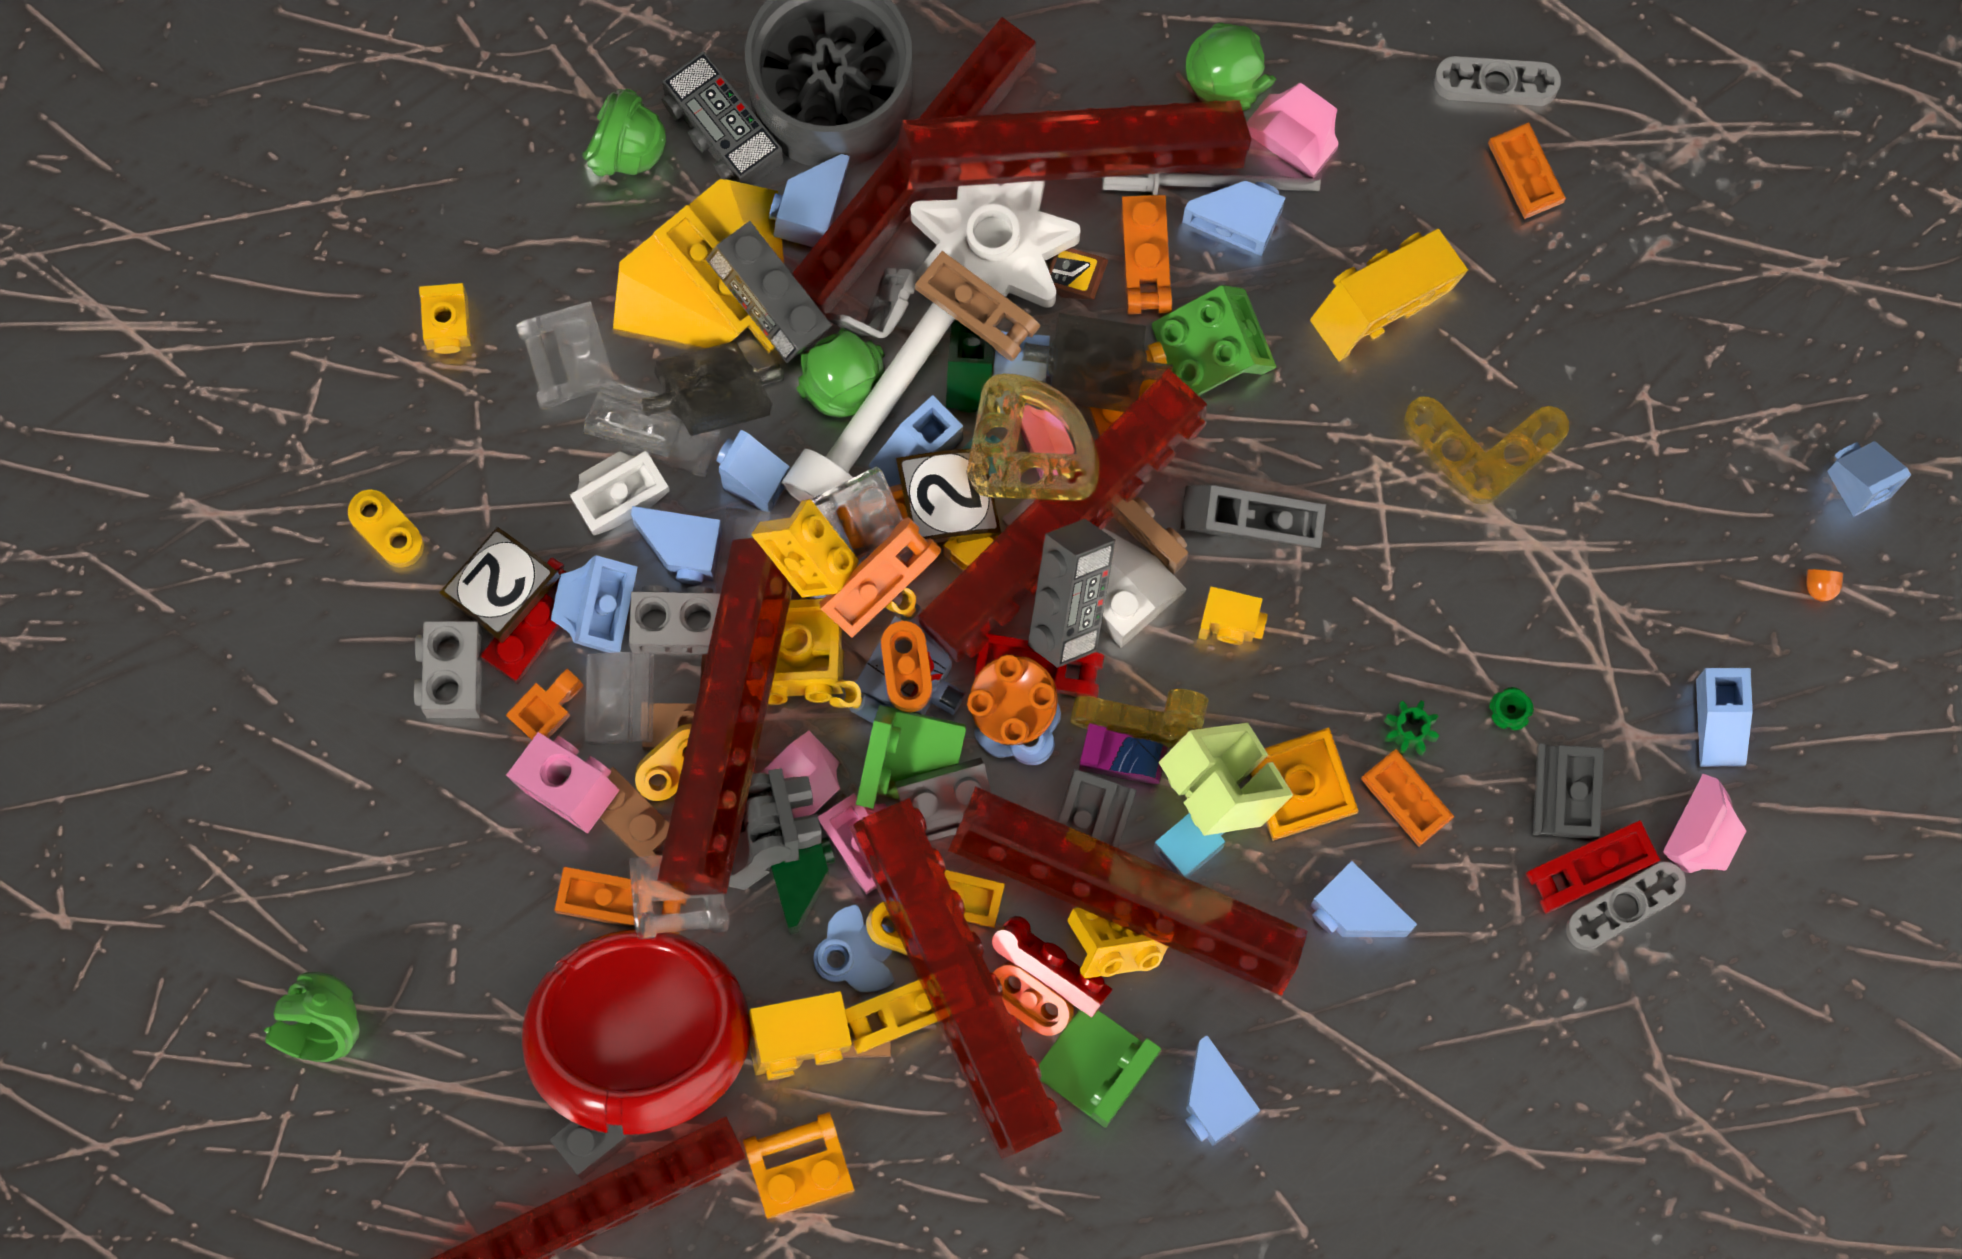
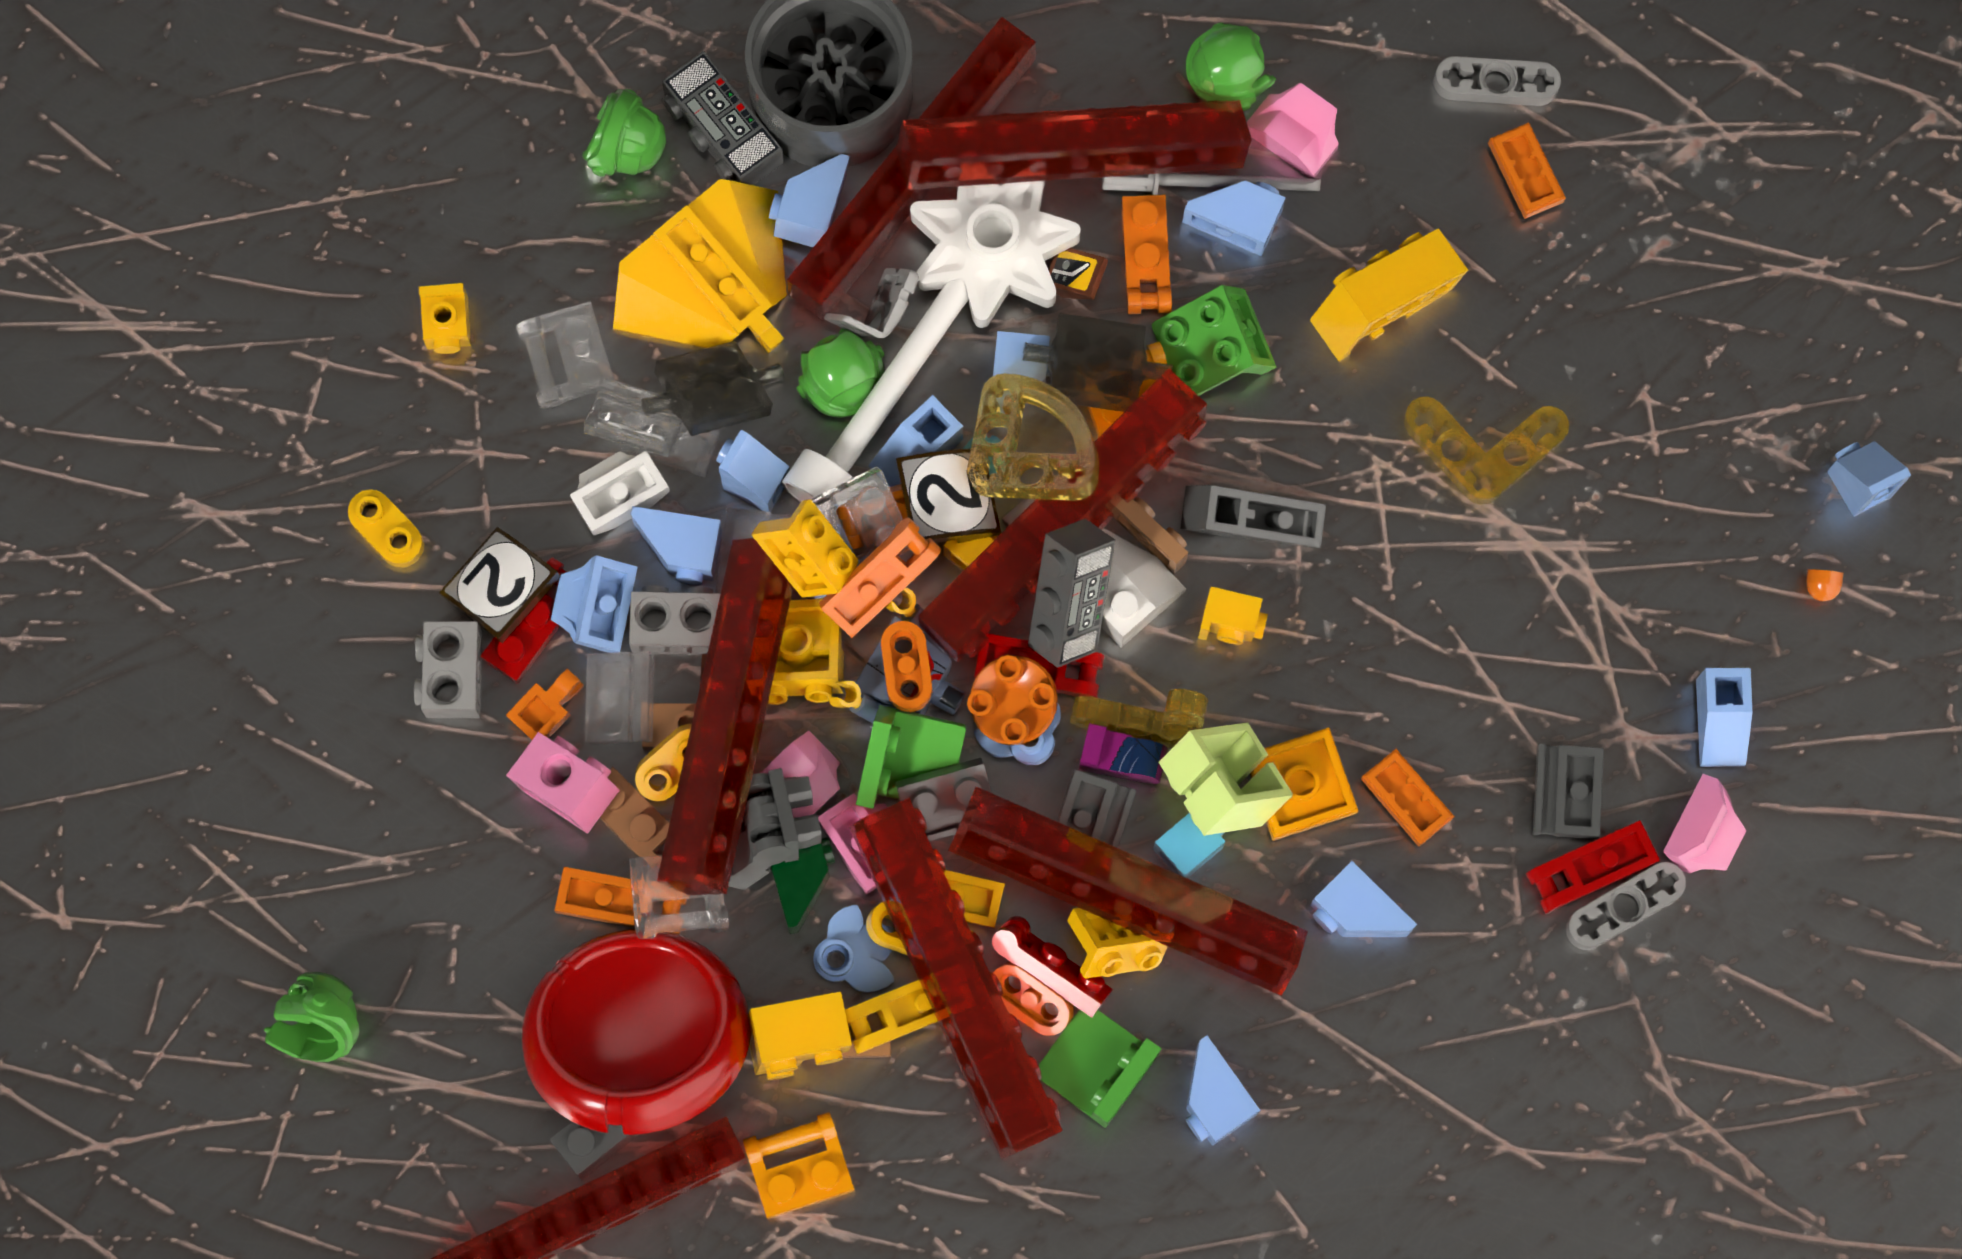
(768, 291): dark grey brick -> none
(968, 368): dark green slope -> none
(976, 305): medium nougat plate -> none
(1044, 434): slope -> none
(1415, 716): green gear -> none
(1511, 697): green plate -> none

